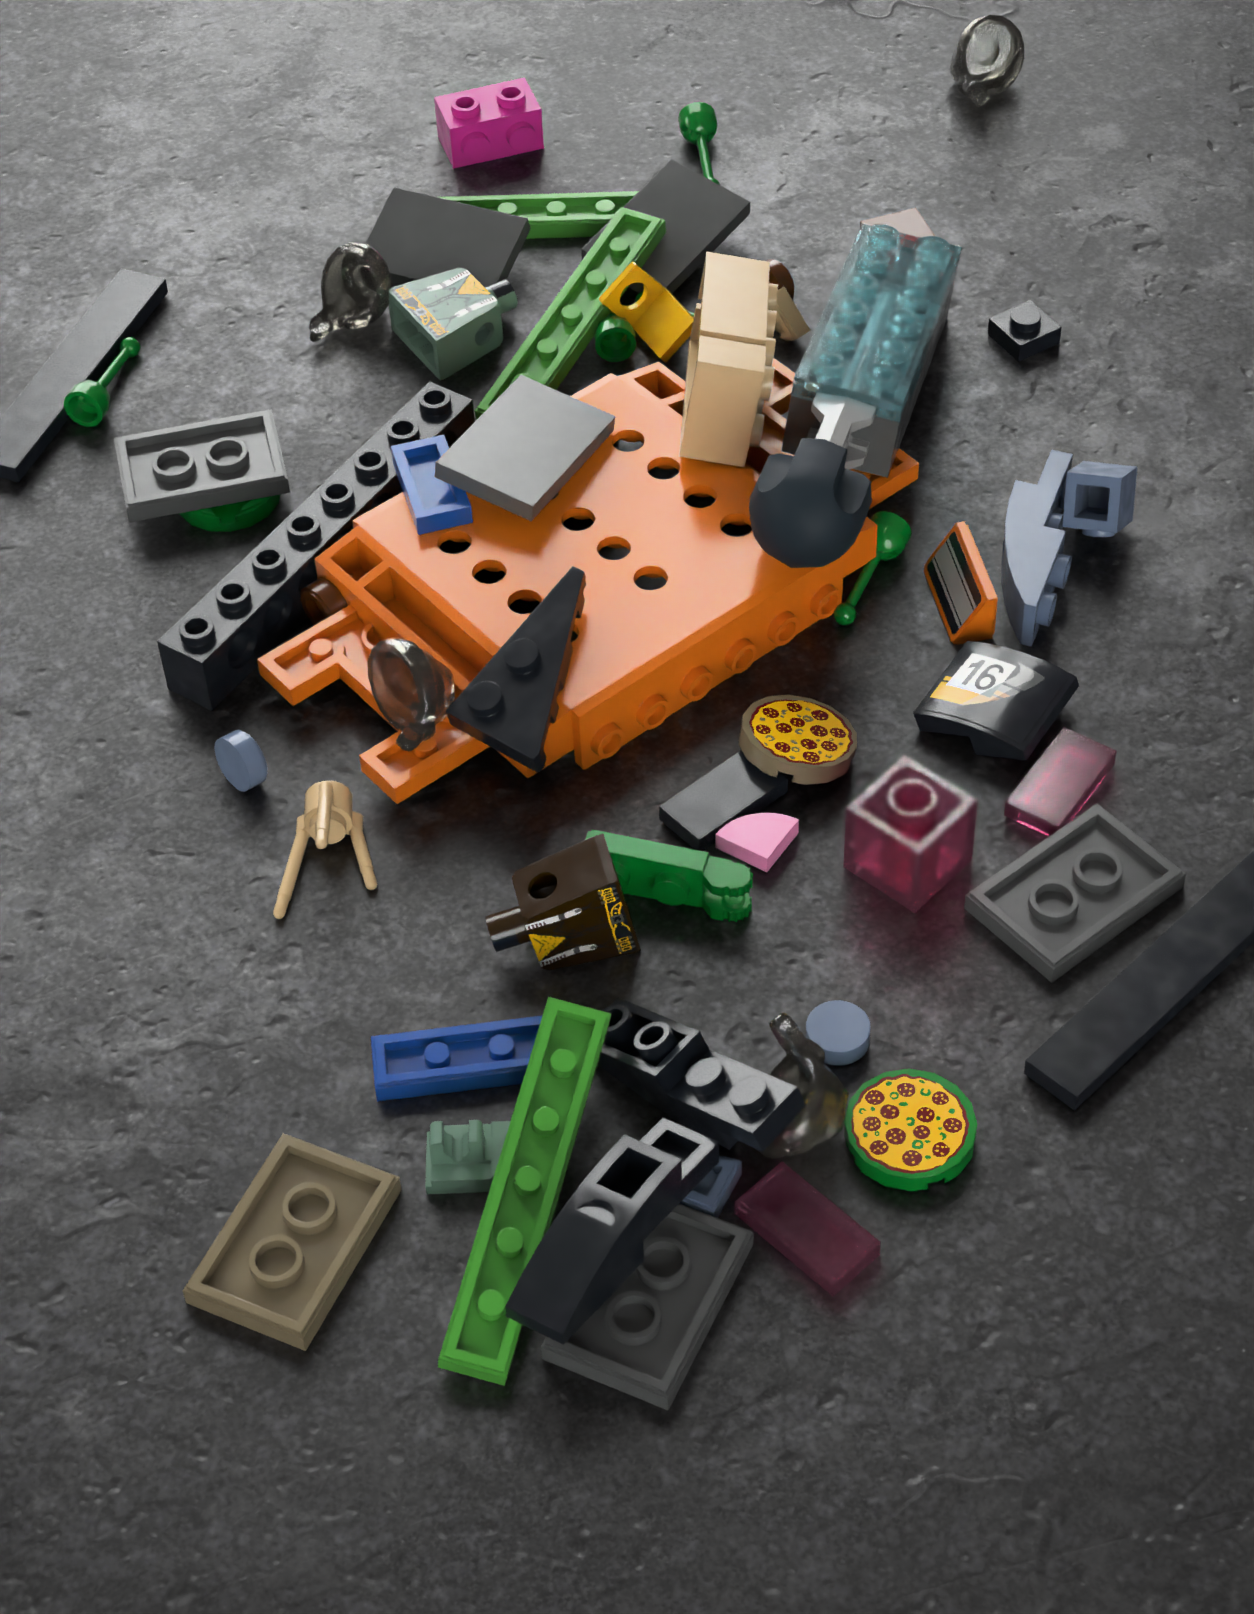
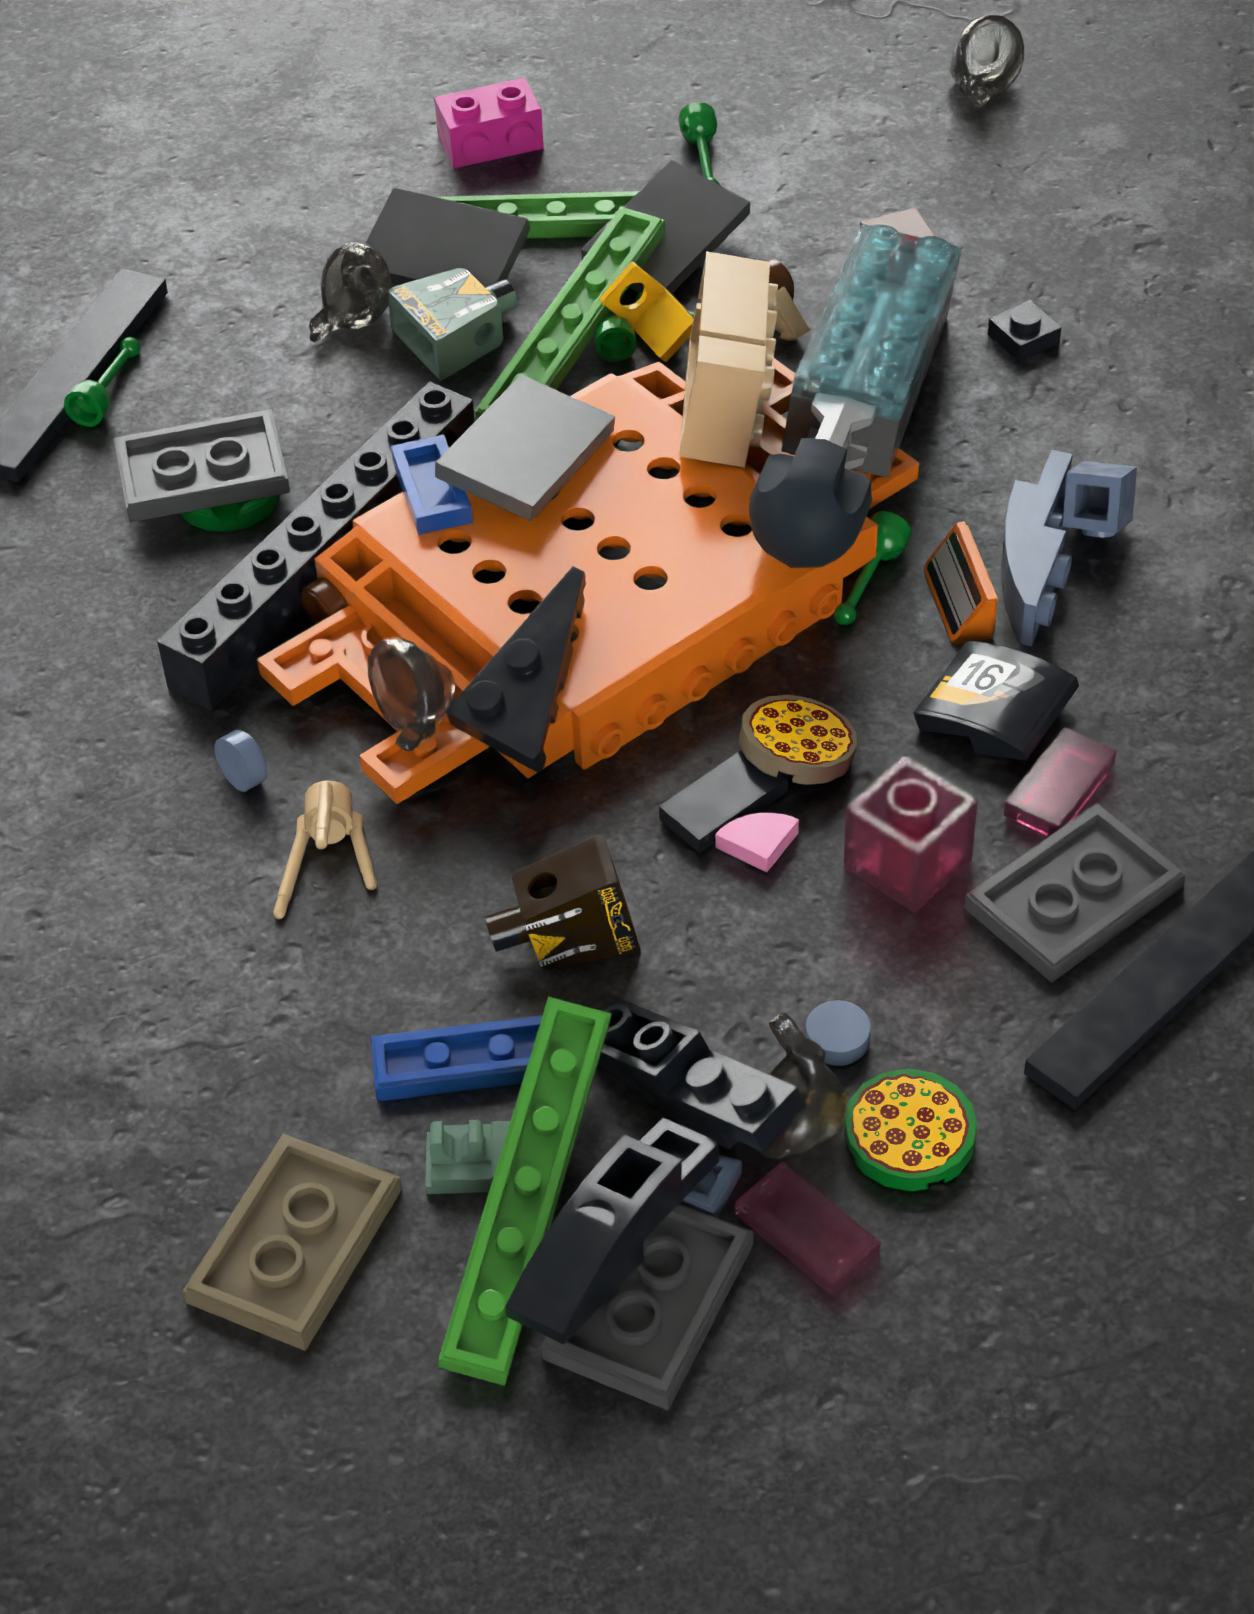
(681, 876): green hinge -> none

